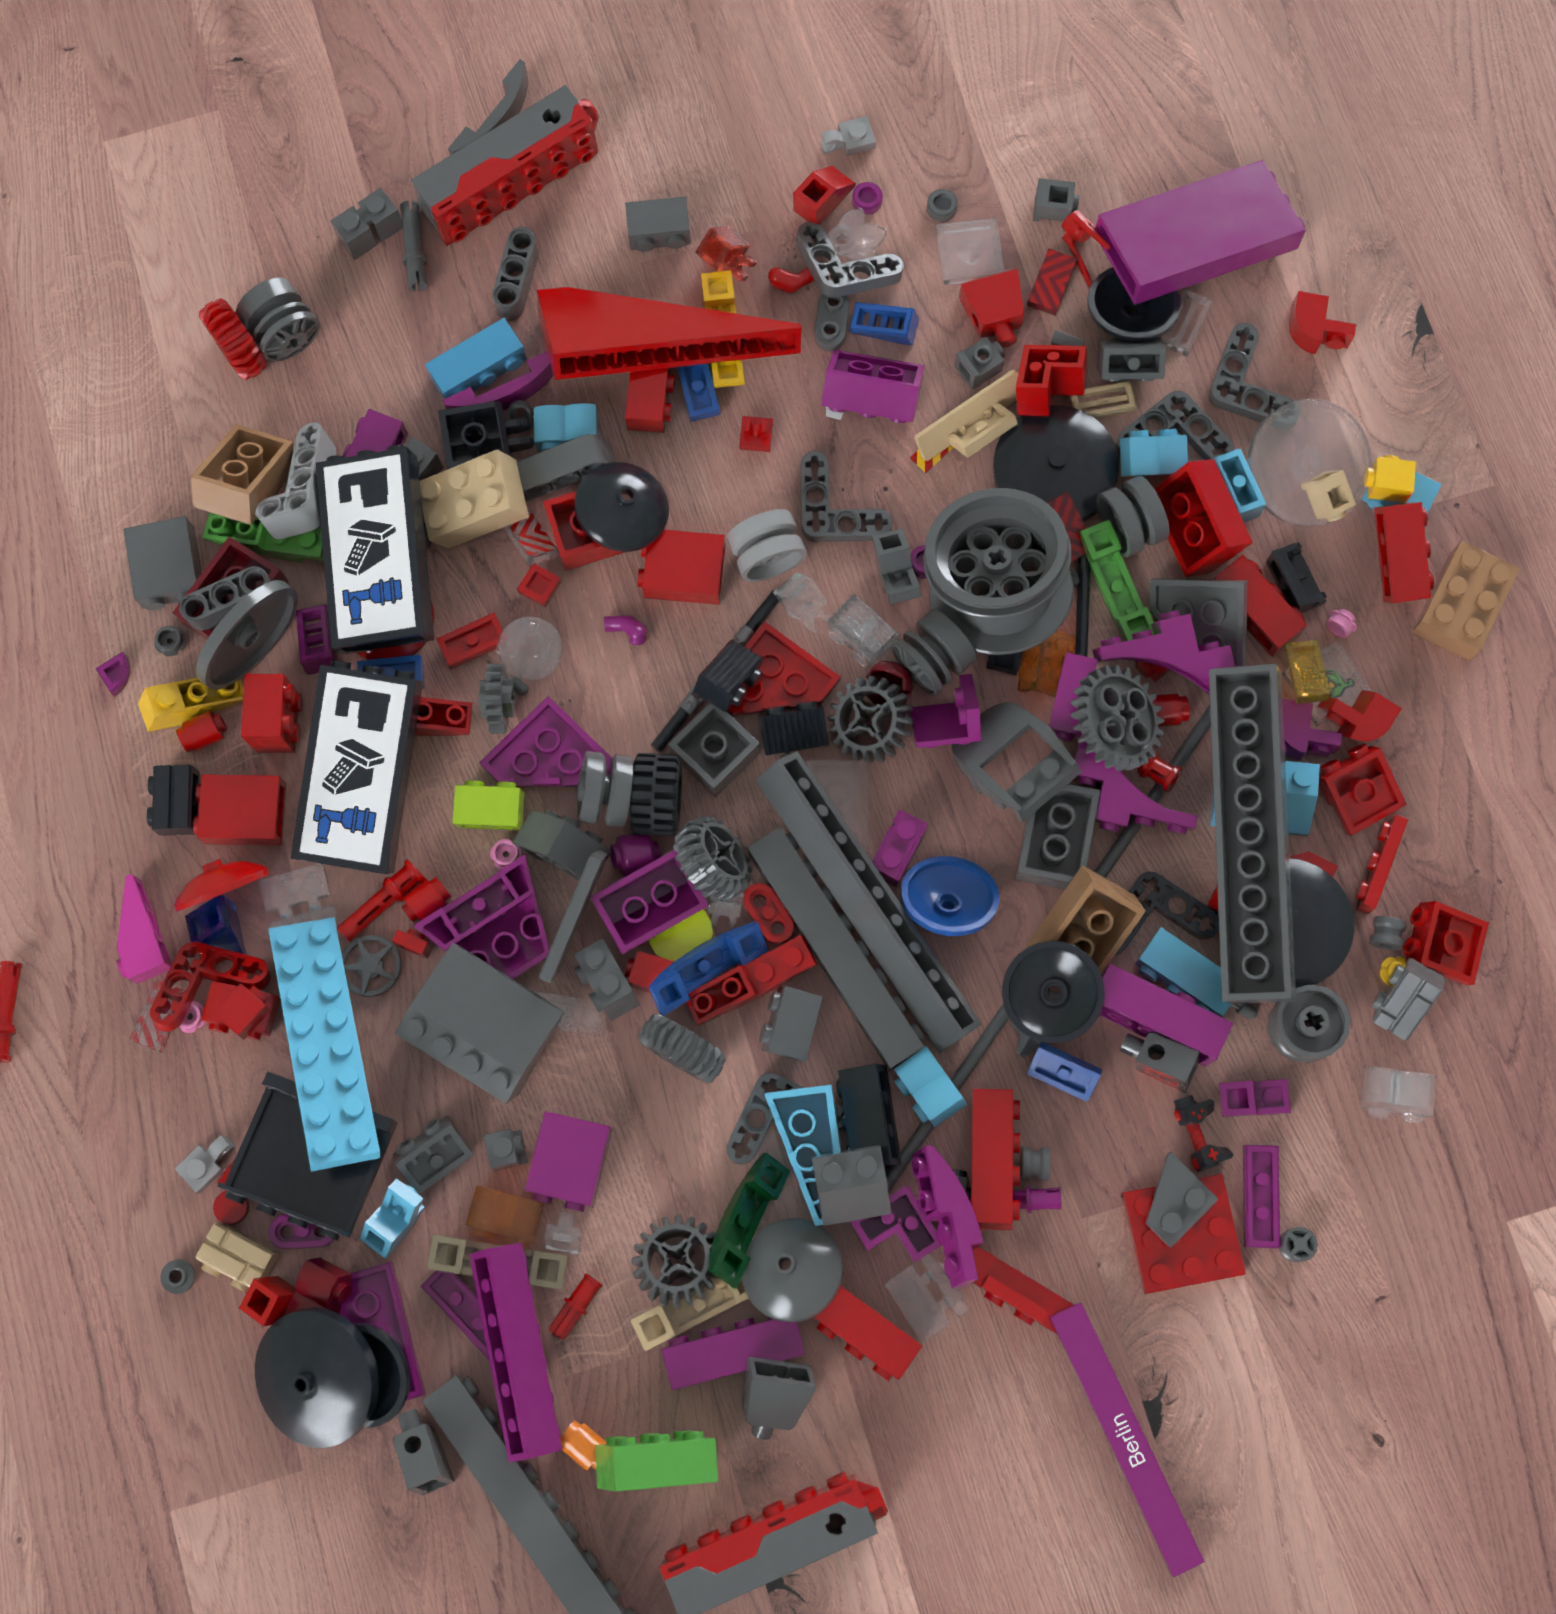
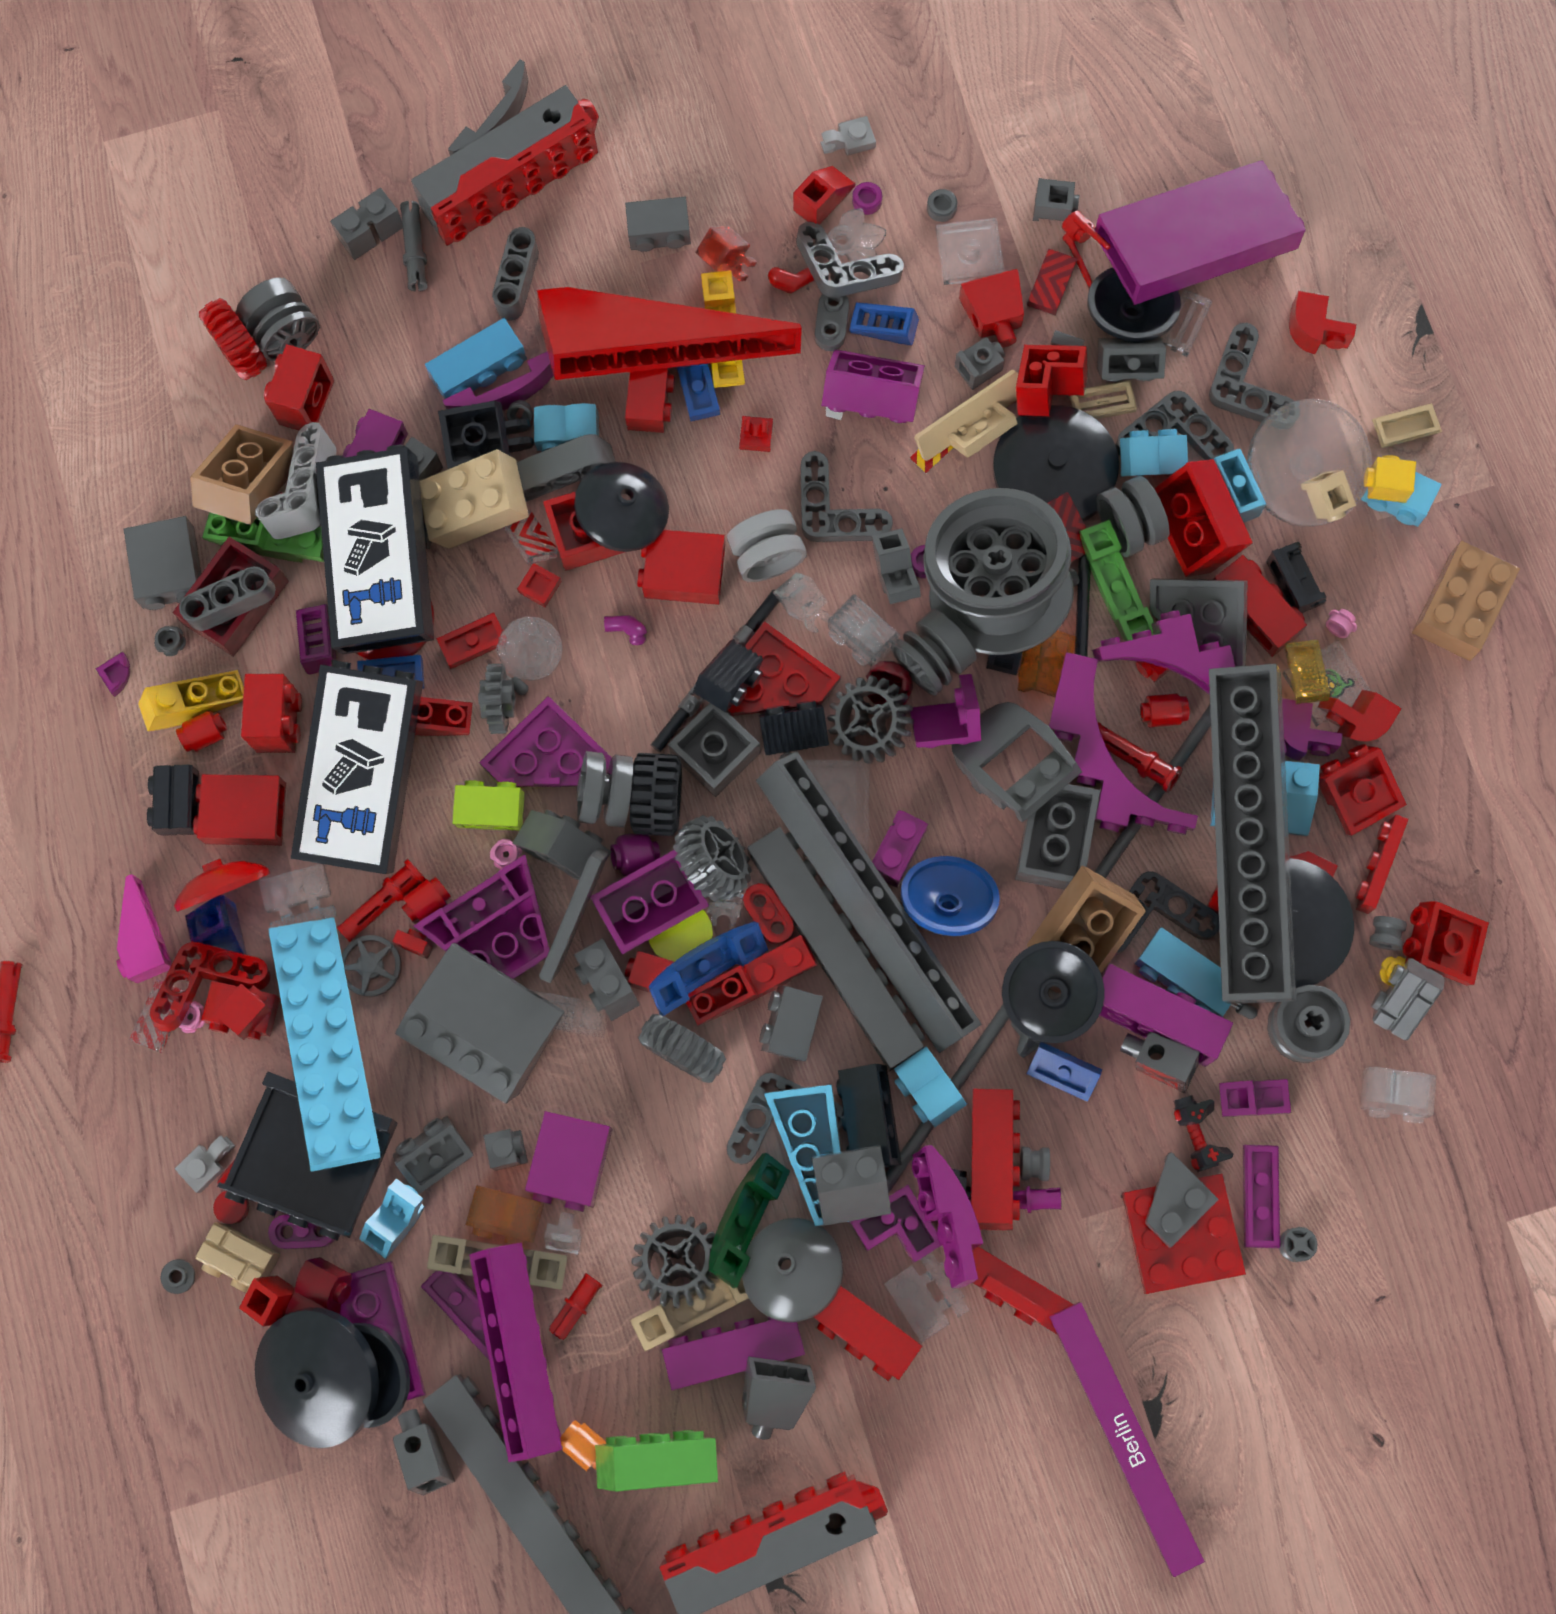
(246, 634): dark grey dish -> none
(298, 387): none -> red brick
(1117, 718): dark grey gear -> none
(1403, 552): red brick -> none
(1406, 425): none -> tan tile

